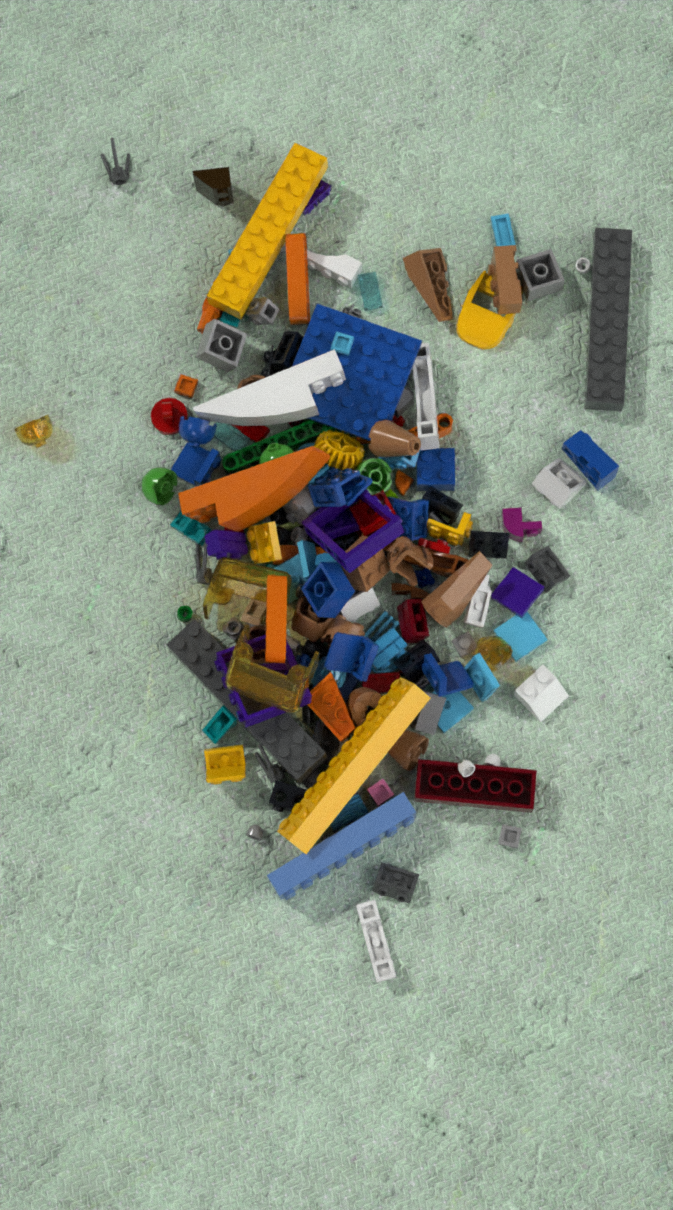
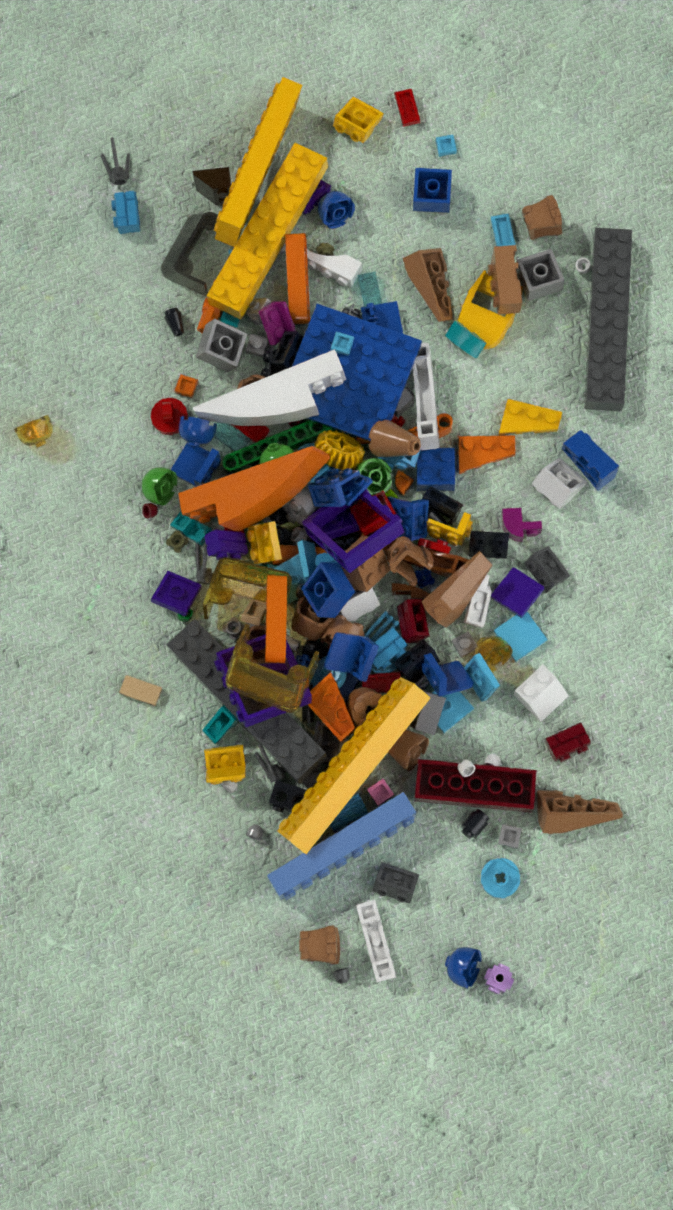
(127, 212): none -> dark azure brick
(140, 690): none -> tan tile
(149, 510): none -> dark red hinge
(174, 320): none -> black cone
(176, 264): none -> clear smoke windscreen
(176, 593): none -> dark purple tile
(177, 546): none -> olive plate
(229, 786): none -> white hinge
(257, 161): none -> yellow brick
(257, 345): none -> light grey plate
(276, 320): none -> magenta bracket
(320, 945): none -> medium nougat piece
(325, 249): none -> olive plate
(335, 209): none -> blue cylinder
(341, 975): none -> dark grey hinge
(357, 120): none -> yellow plate
(383, 314): none -> blue hinge
(407, 107): none -> red plate
(432, 190): none -> blue brick
(446, 145): none -> medium azure tile
(462, 966): none -> blue cylinder
(464, 339): none -> teal slope
(474, 824): none -> black brick
(481, 450): none -> orange wing
(494, 985): none -> lavender brick
(501, 889): none -> medium azure plate
(525, 417): none -> yellow wing
(543, 218): none -> medium nougat piece
(566, 813): none -> medium nougat wedge
(568, 742): none -> dark red brick

